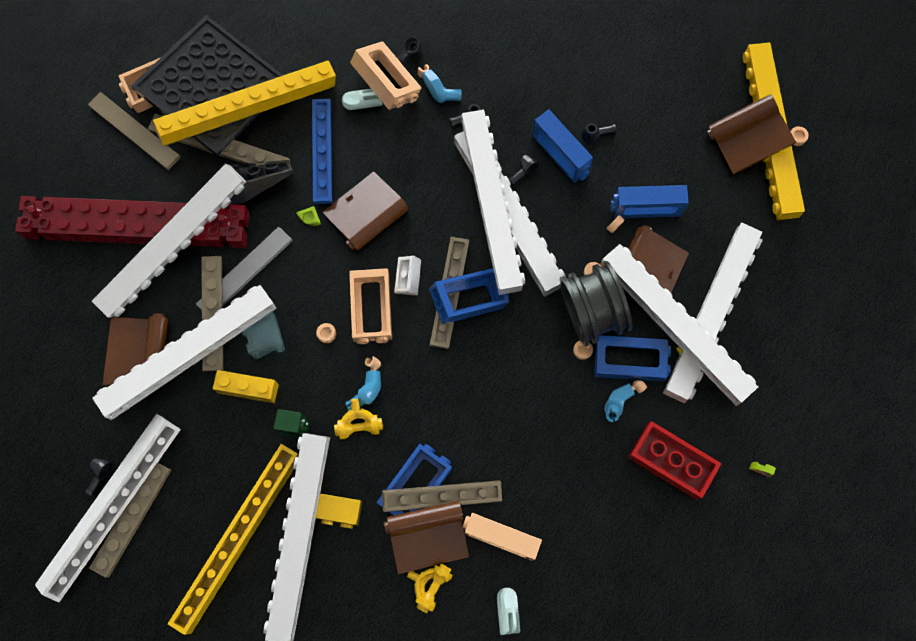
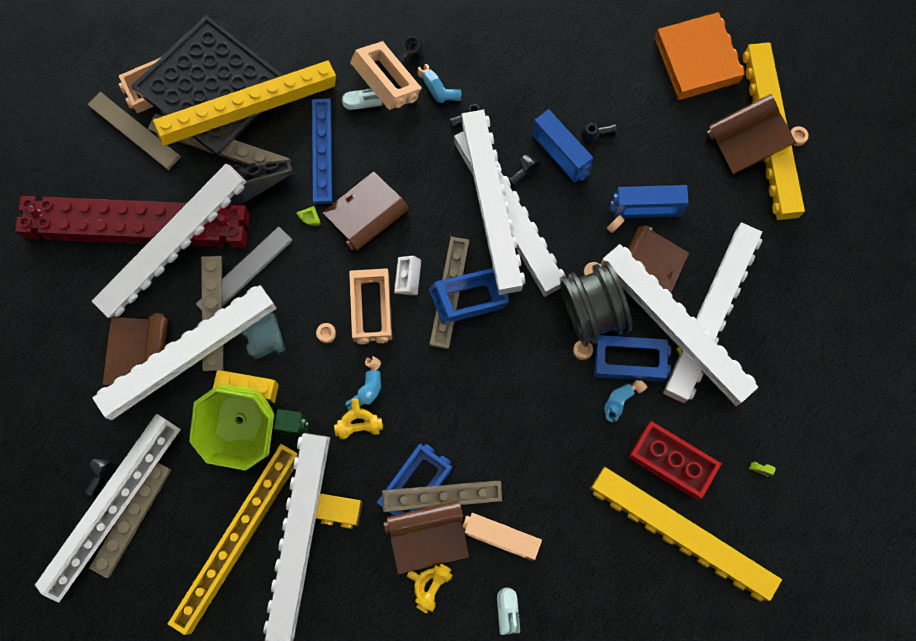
(219, 433): none -> lime rock
(686, 534): none -> yellow brick
(699, 55): none -> orange brick

